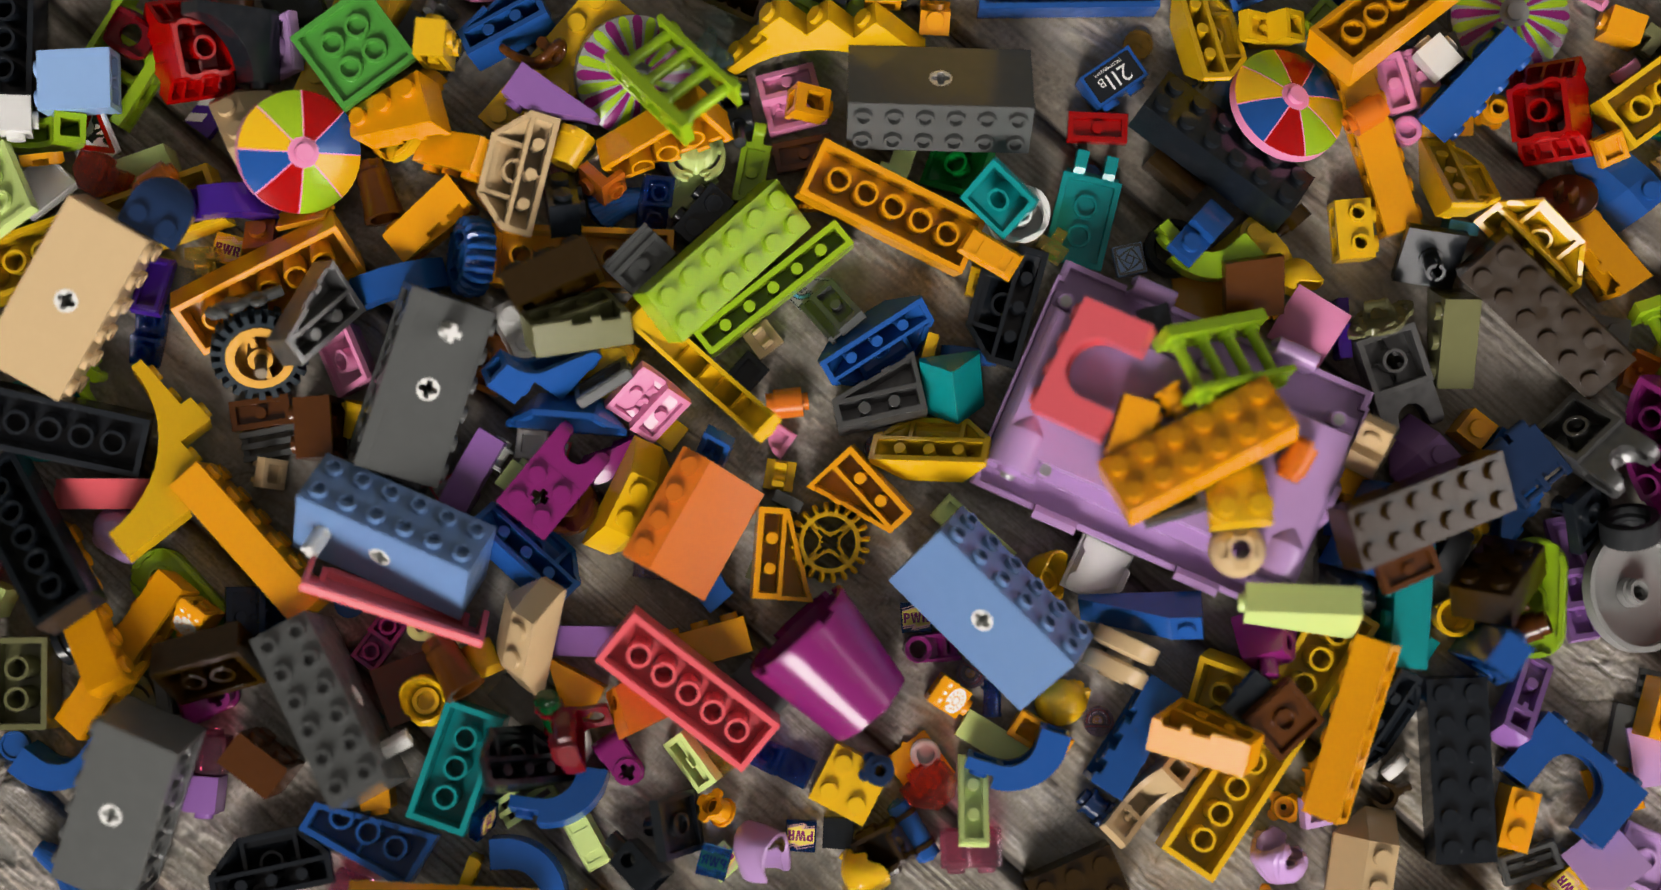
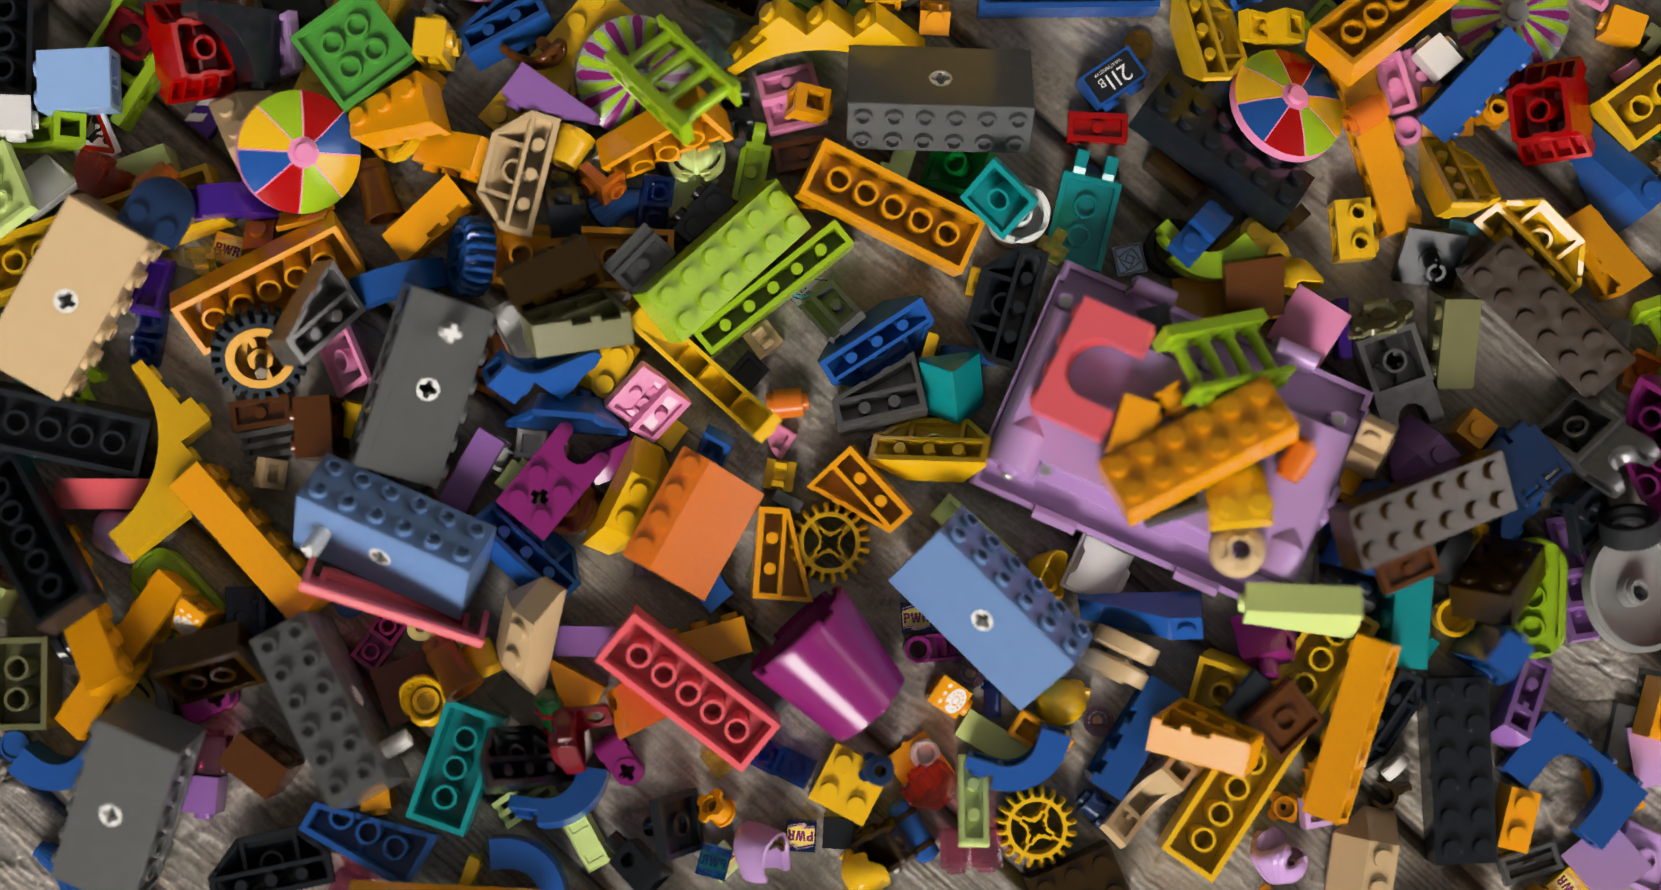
(41, 159): light orange tile -> none
(234, 304): dark grey animal -> none
(483, 820): clear blue tile -> none
(603, 382): dark grey tile -> none
(694, 759): yellowish green tile -> none
(990, 253): light orange tile -> none
(1029, 839): none -> yellow gear
(1534, 625): reddish brown piece -> none
(1570, 195): reddish brown piece -> none
(1609, 148): light orange tile -> none

